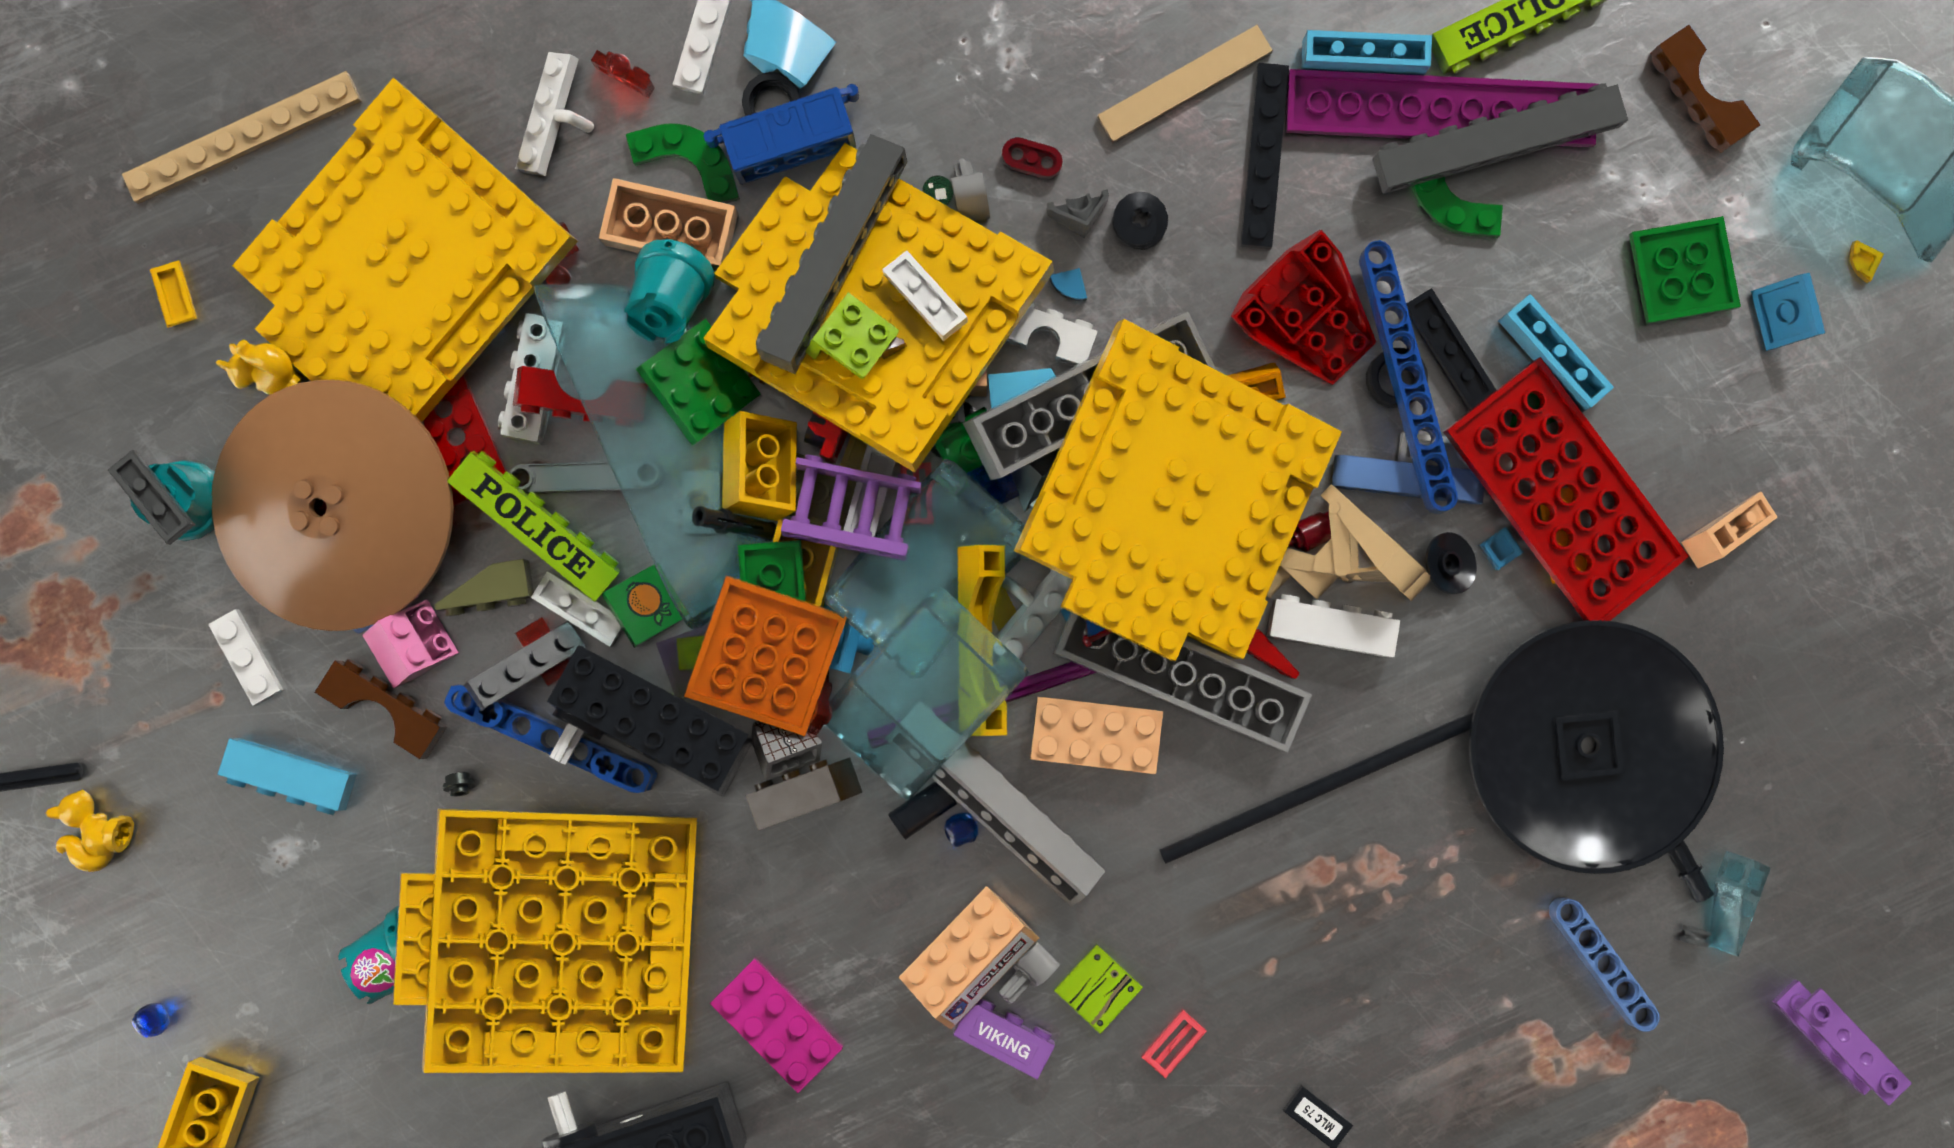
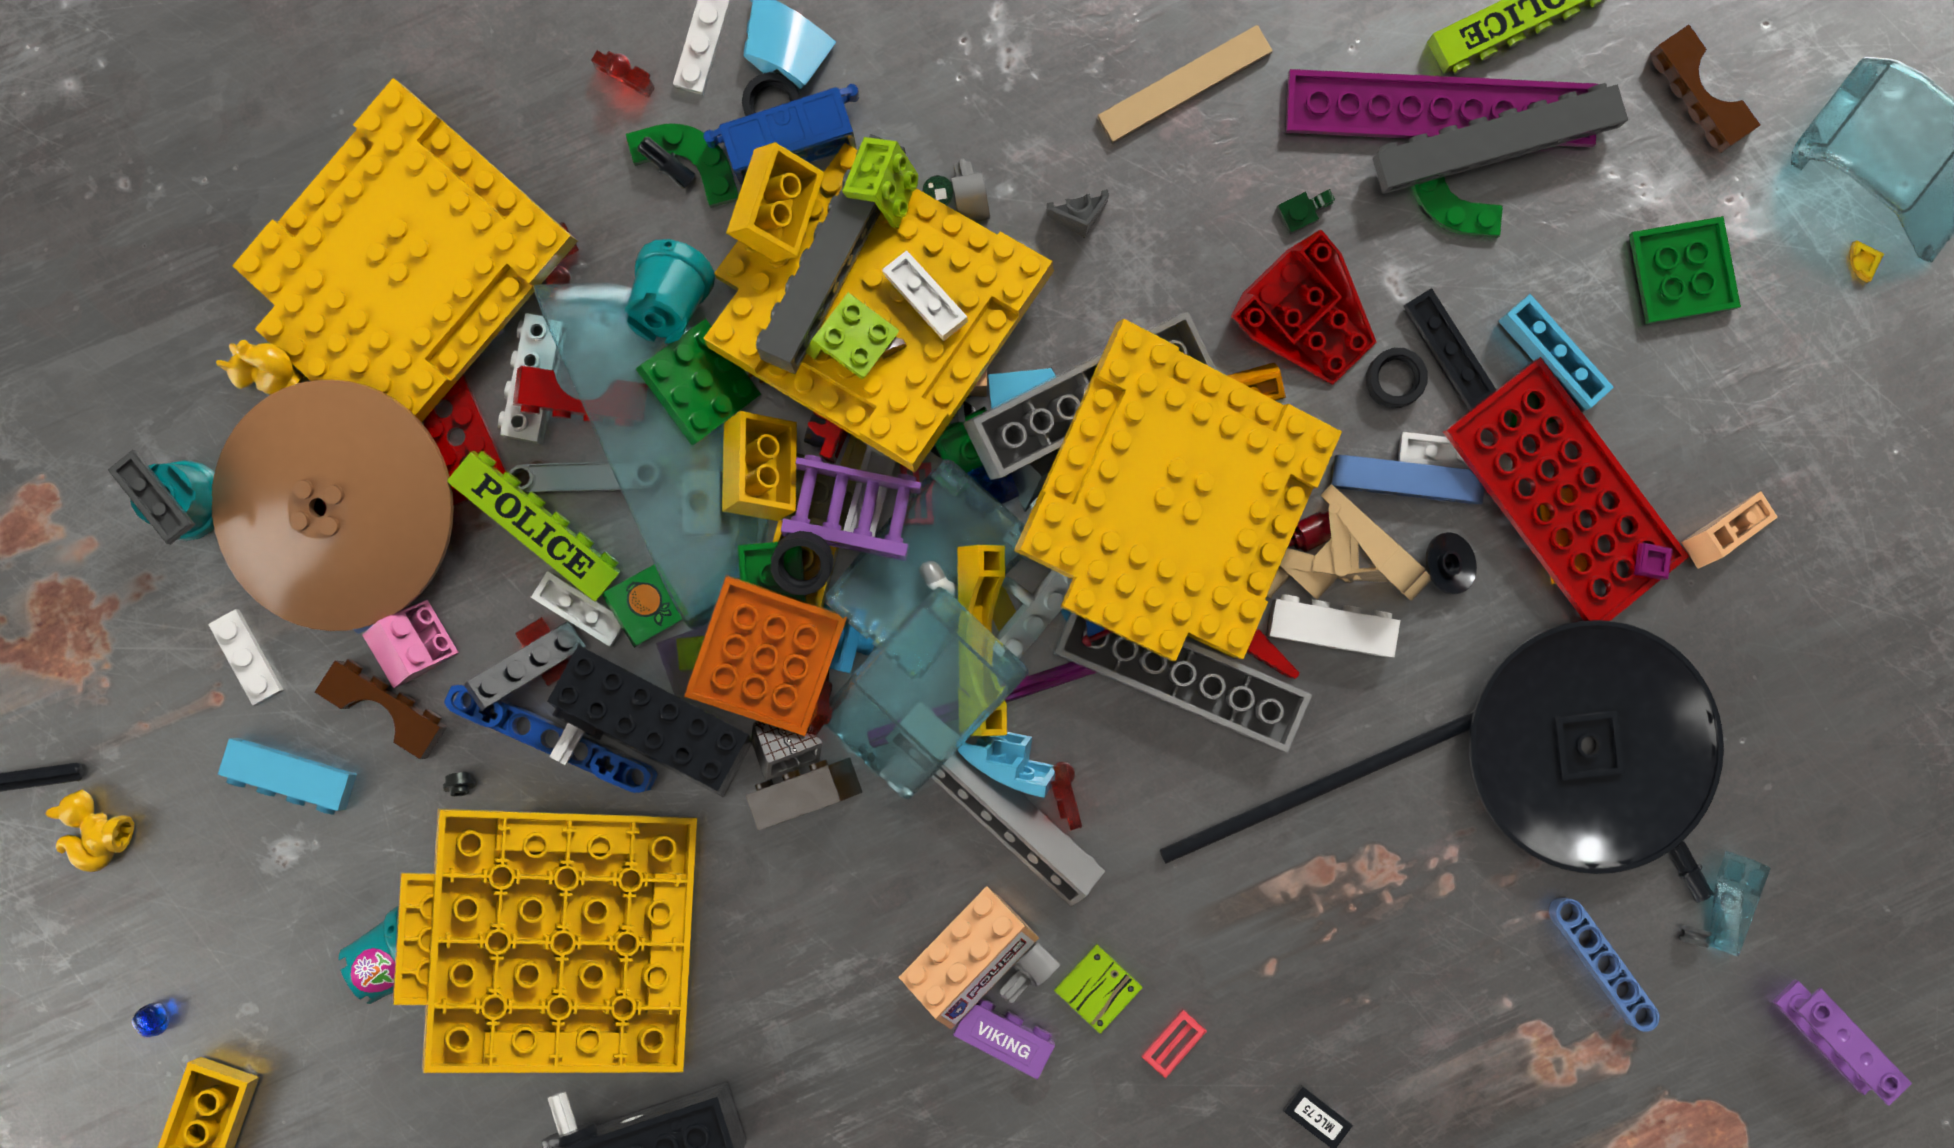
(173, 294): yellow tile -> none
(241, 137): tan plate -> none
(495, 584): olive slope -> none
(549, 113): white plate -> none
(646, 213): light nougat brick -> none
(666, 162): none -> black axle
(709, 518): black pin -> none
(775, 202): none -> yellow brick
(776, 1025): dark pink plate -> none
(792, 584): none -> black tyre
(882, 176): none -> lime bracket
(921, 809): black pin -> none
(935, 577): none -> arm
(961, 829): clear blue piece -> none
(1008, 762): none -> medium azure slope
(1032, 157): dark red plate -> none
(1063, 790): none -> clear red plate
(1070, 284): dark azure tile -> none
(1073, 338): white arch -> none
(1096, 735): light nougat brick -> none
(1133, 233): black piece -> none
(1264, 156): black plate -> none
(1301, 210): none -> dark green plate
(1366, 52): medium azure brick -> none
(1411, 362): blue beam -> none
(1500, 548): dark azure tile -> none
(1653, 561): none -> magenta tile
(1788, 311): dark azure tile -> none

